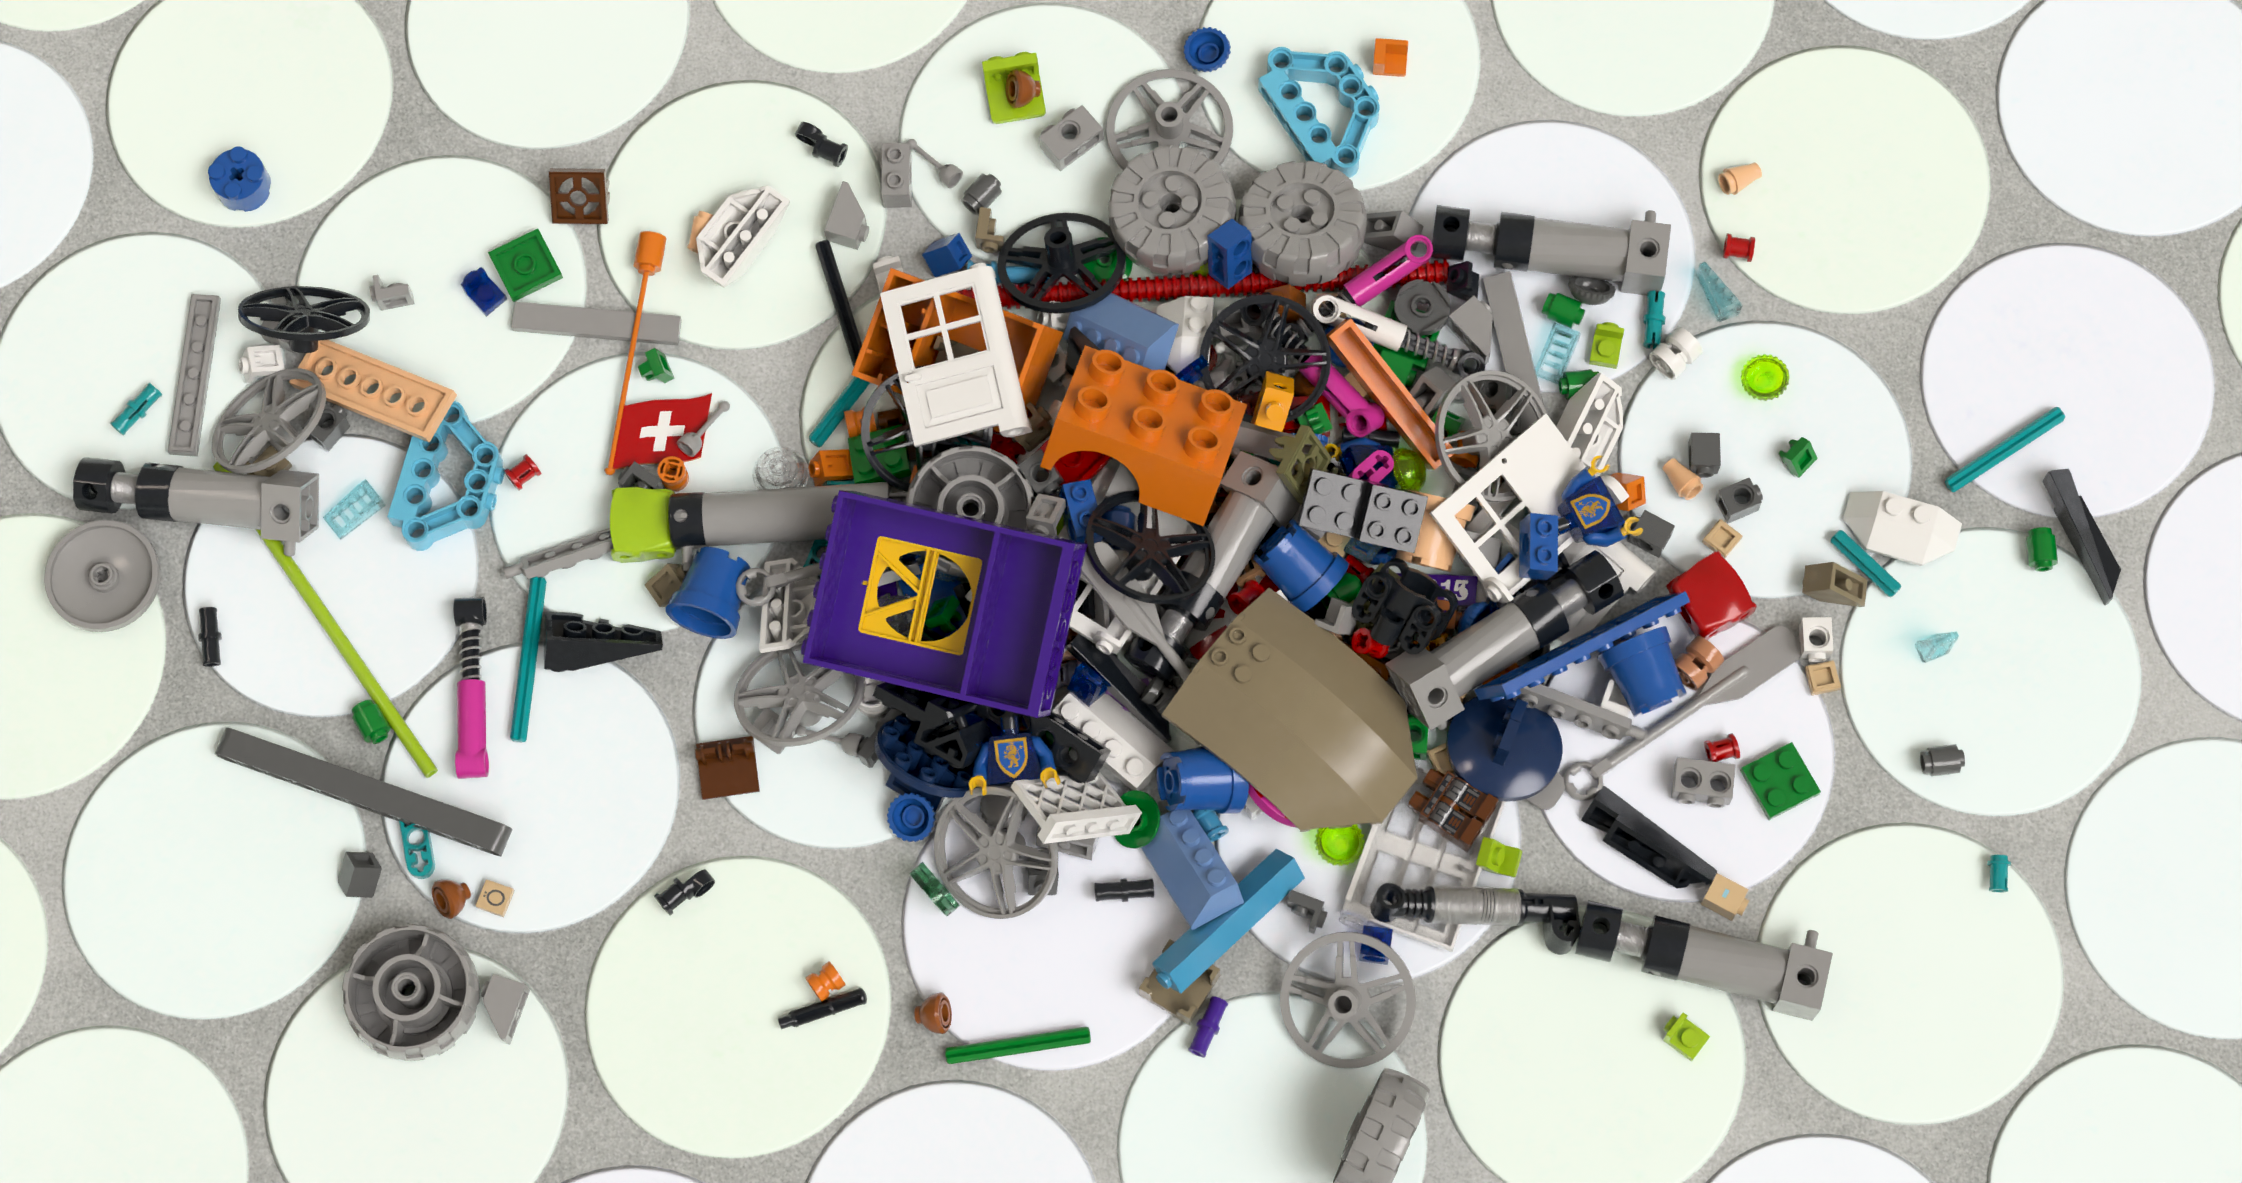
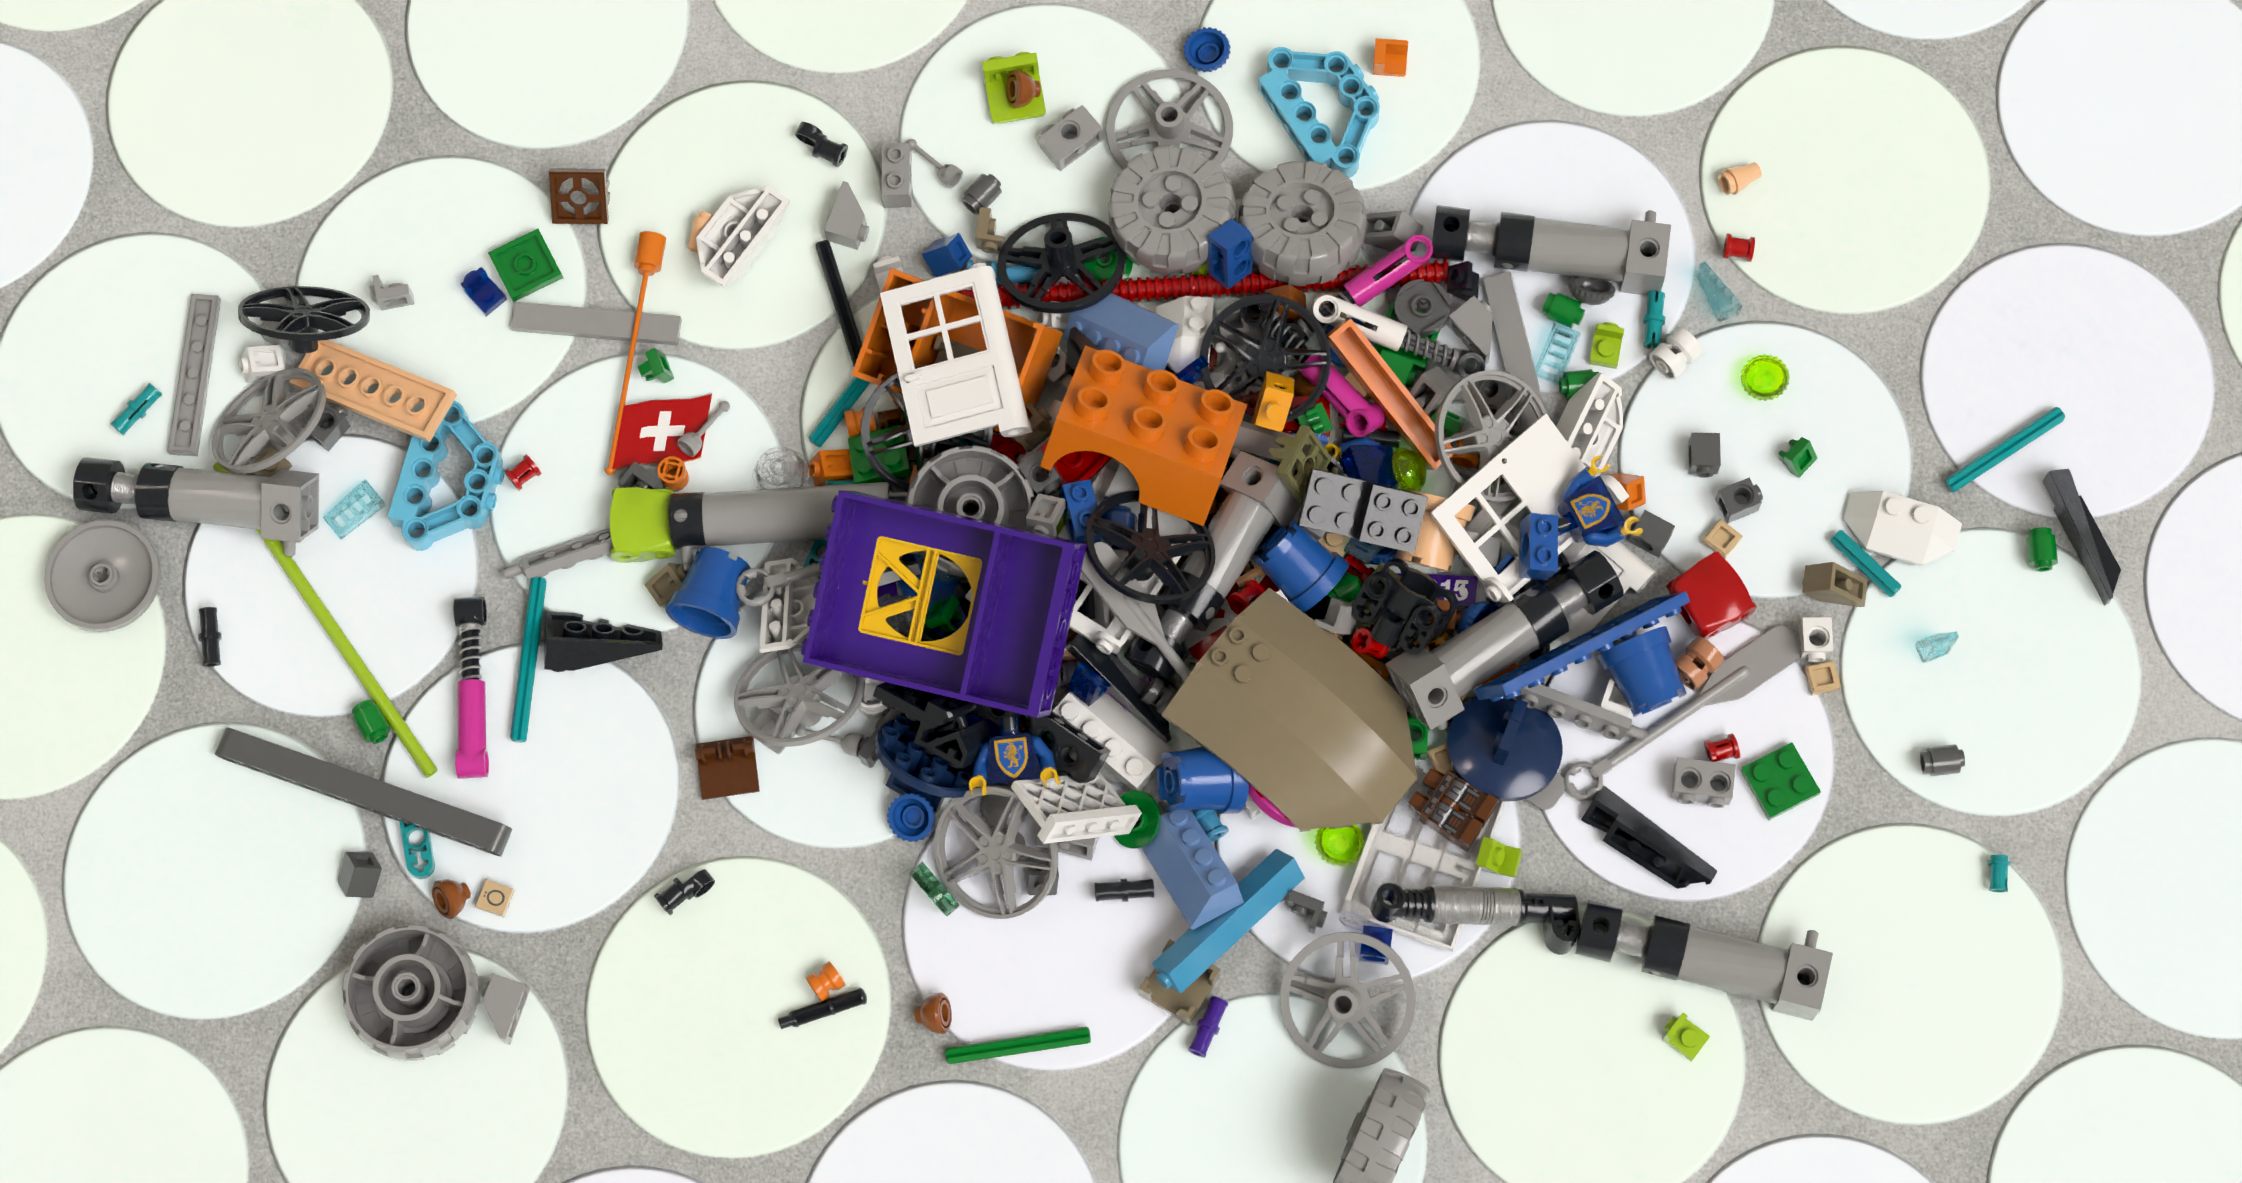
(240, 179): blue brick -> none
(1366, 466): dark pink beam -> none
(1683, 480): light nougat cone -> none
(1726, 897): tan brick -> none

